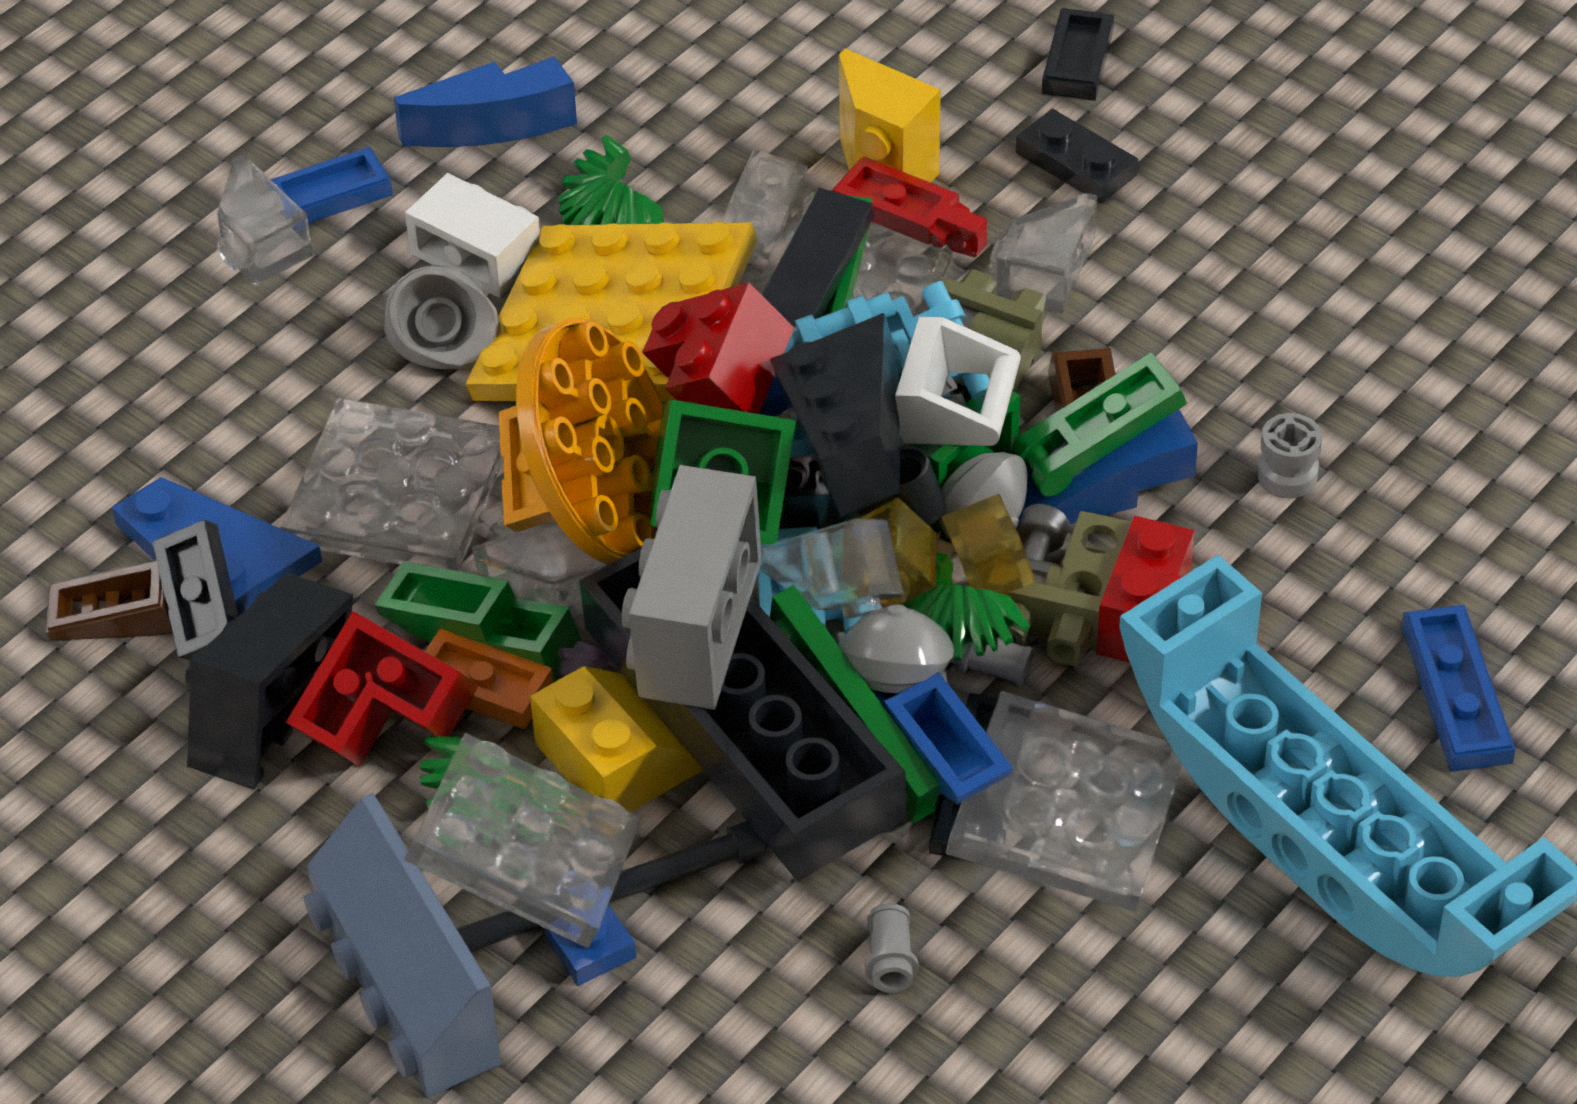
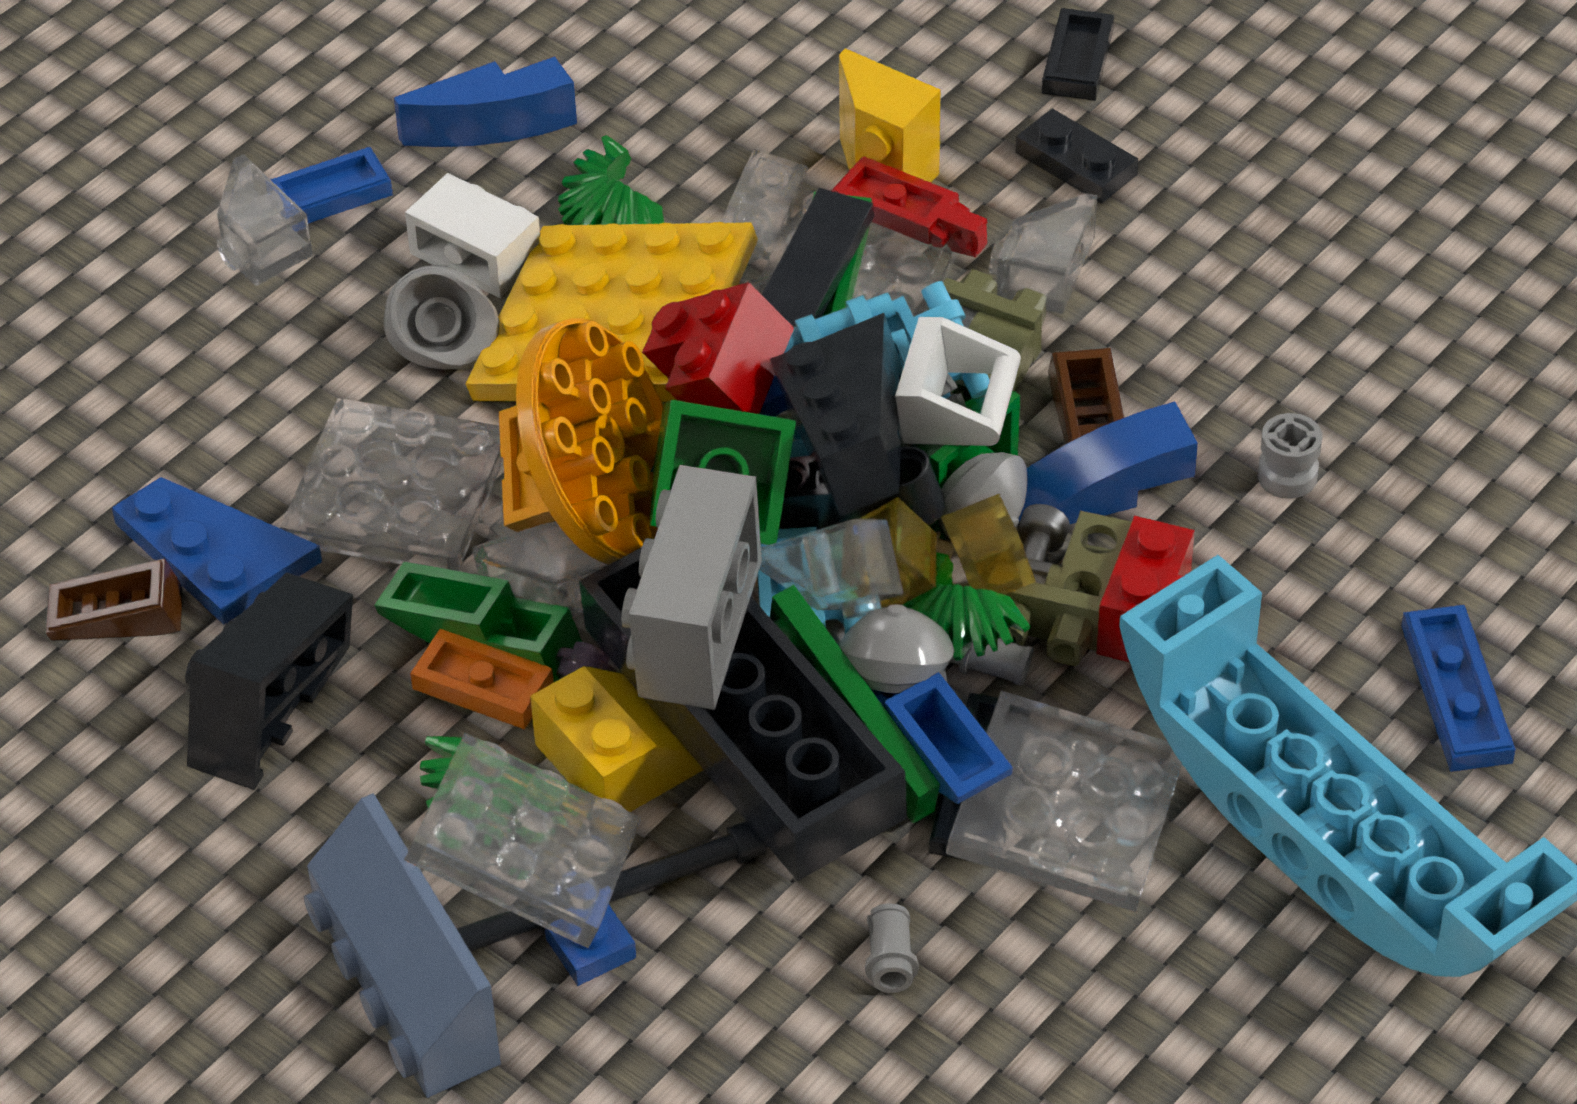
(195, 585): plate -> none
(369, 678): red brick -> none
(1098, 423): green plate -> none

